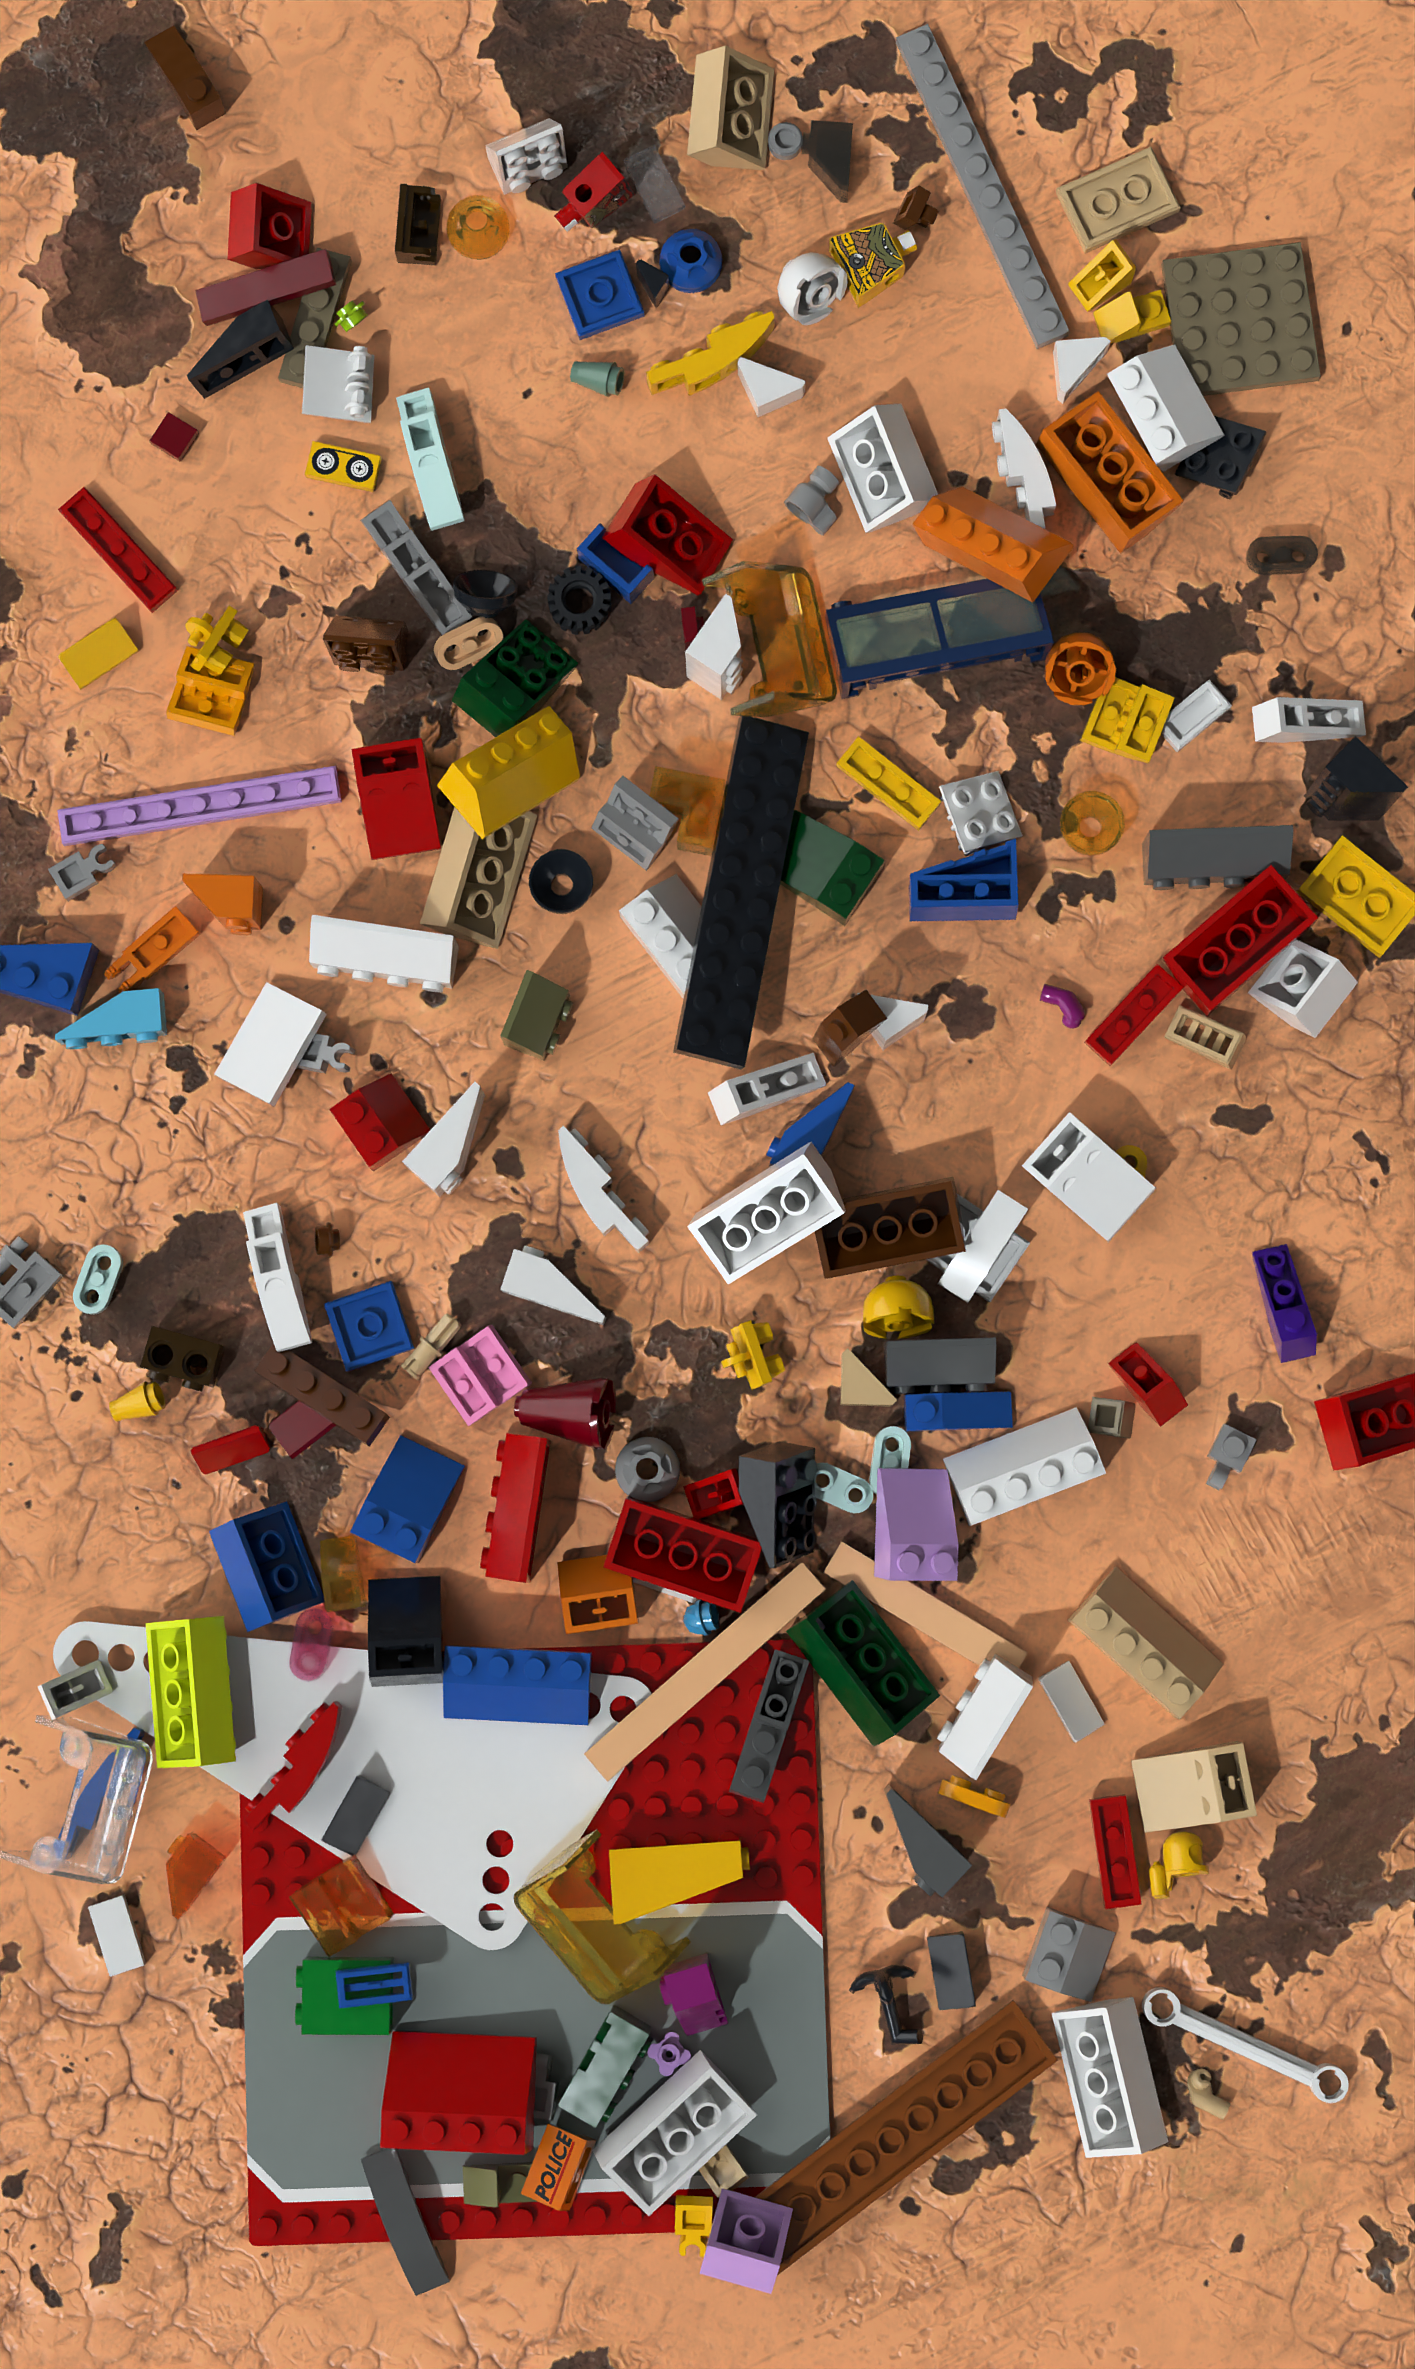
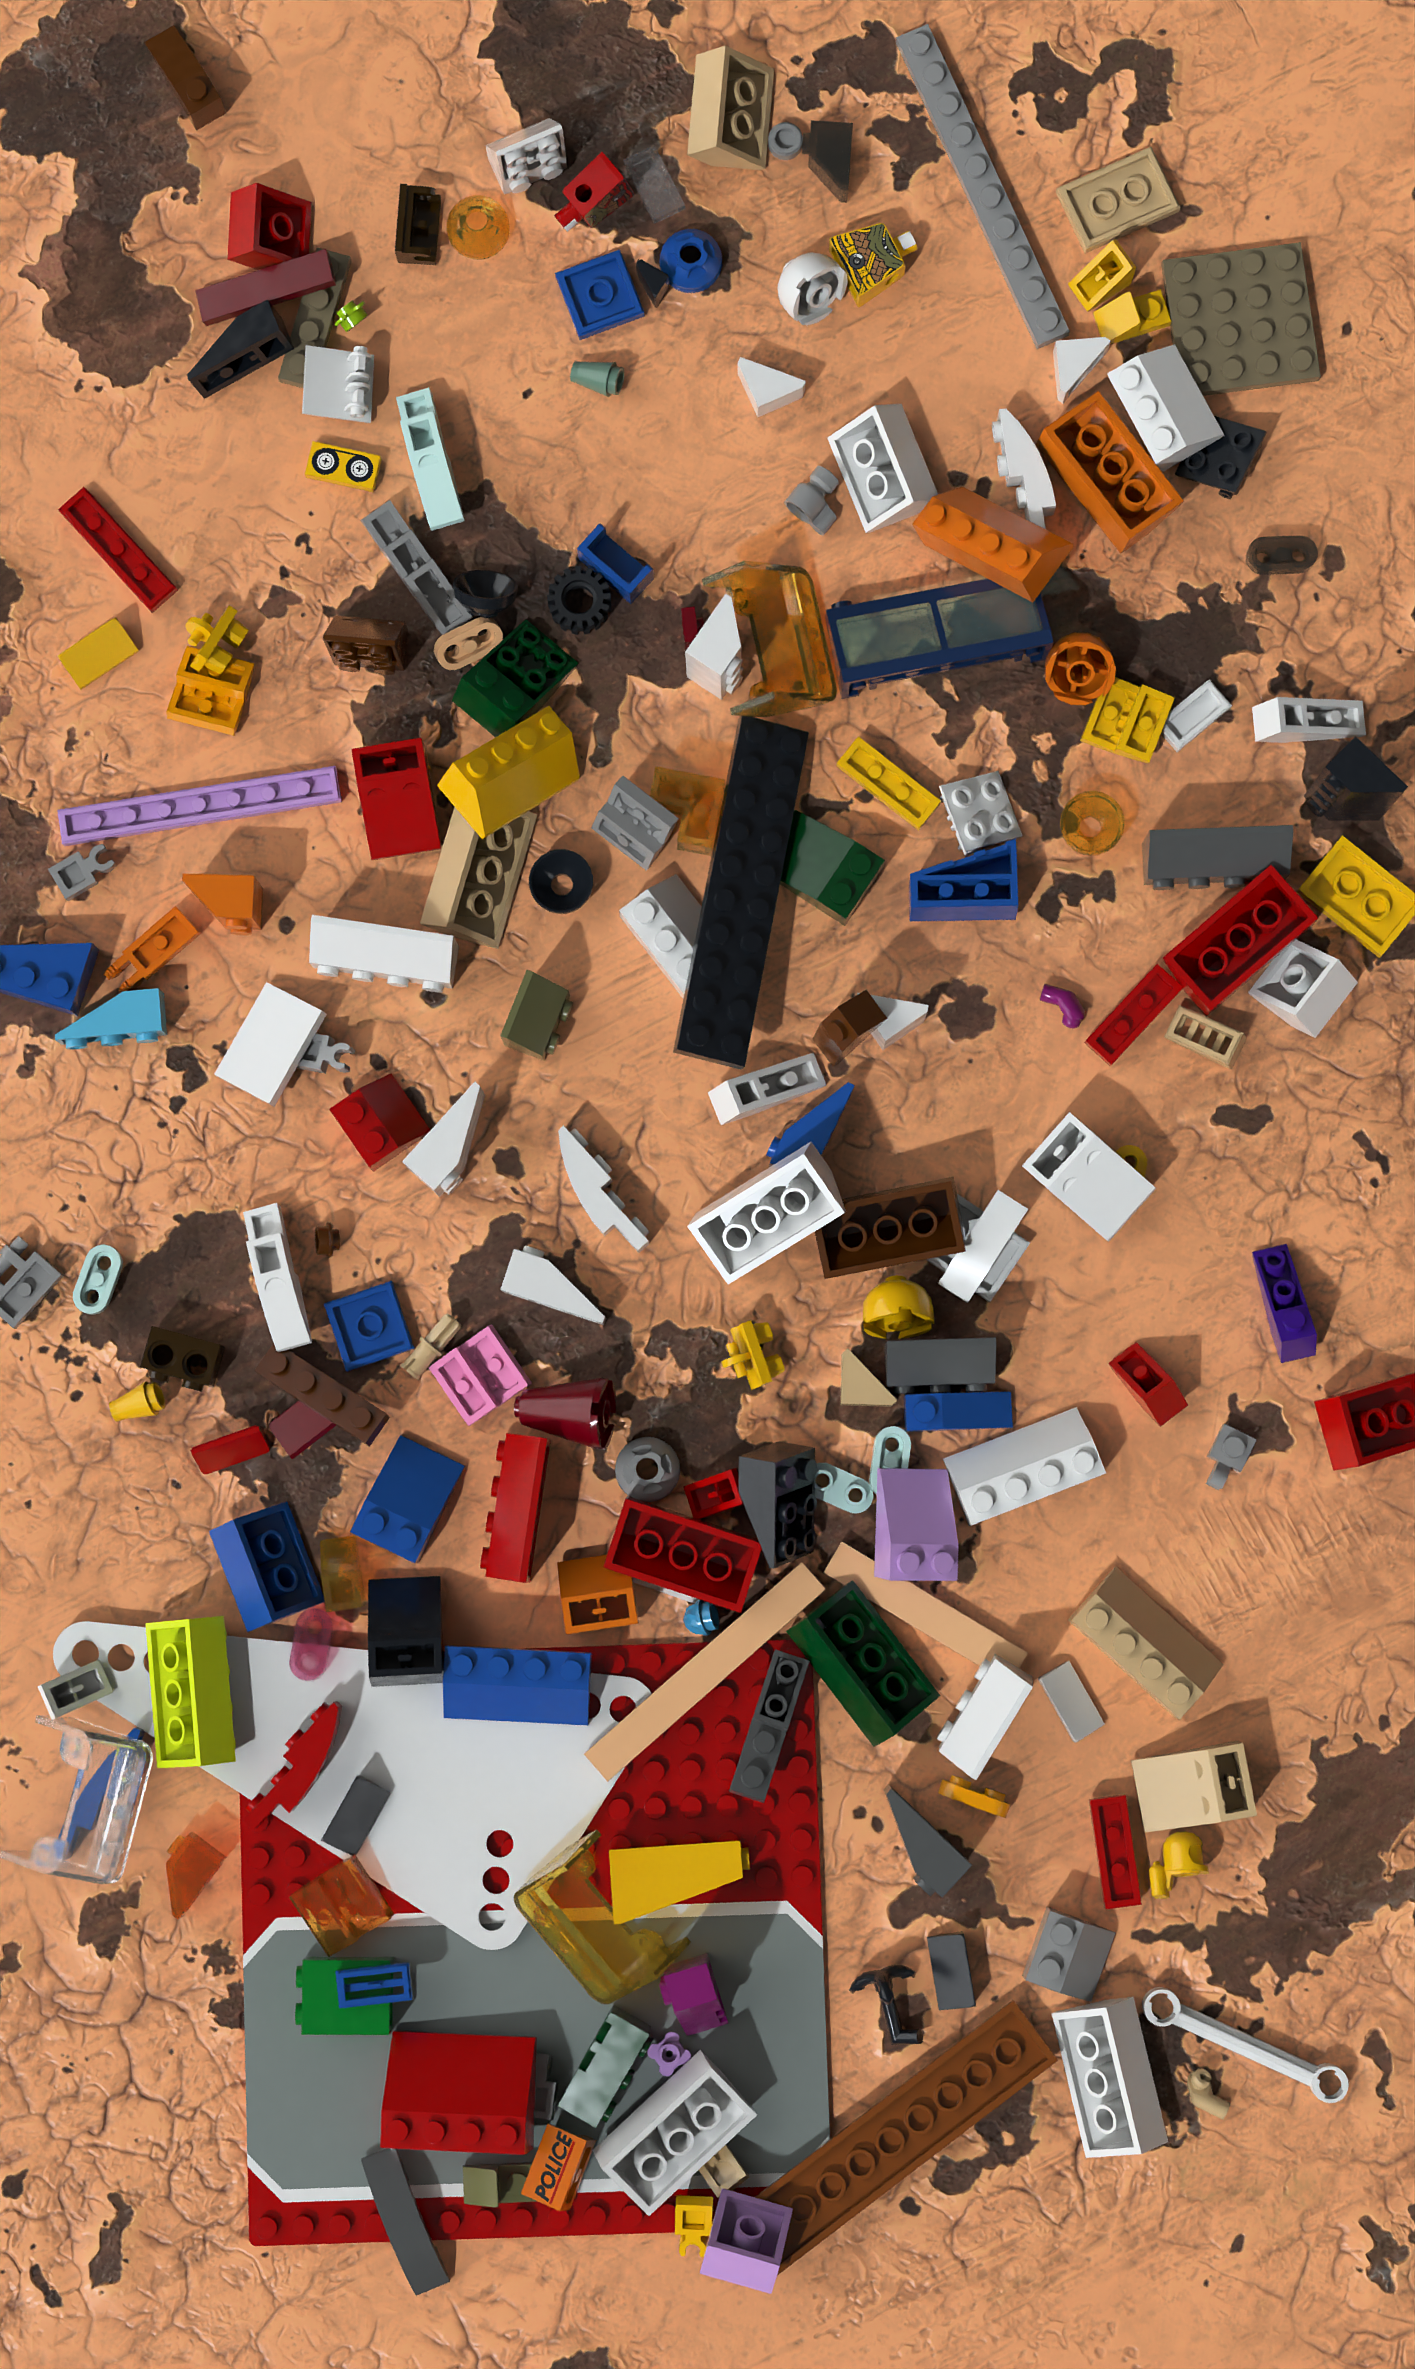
(117, 1935): white tile -> none
(174, 436): dark red tile -> none
(667, 534): red slope -> none
(705, 368): yellow slope -> none
(915, 210): reddish brown tile -> none
(1111, 1417): dark tan slope -> none

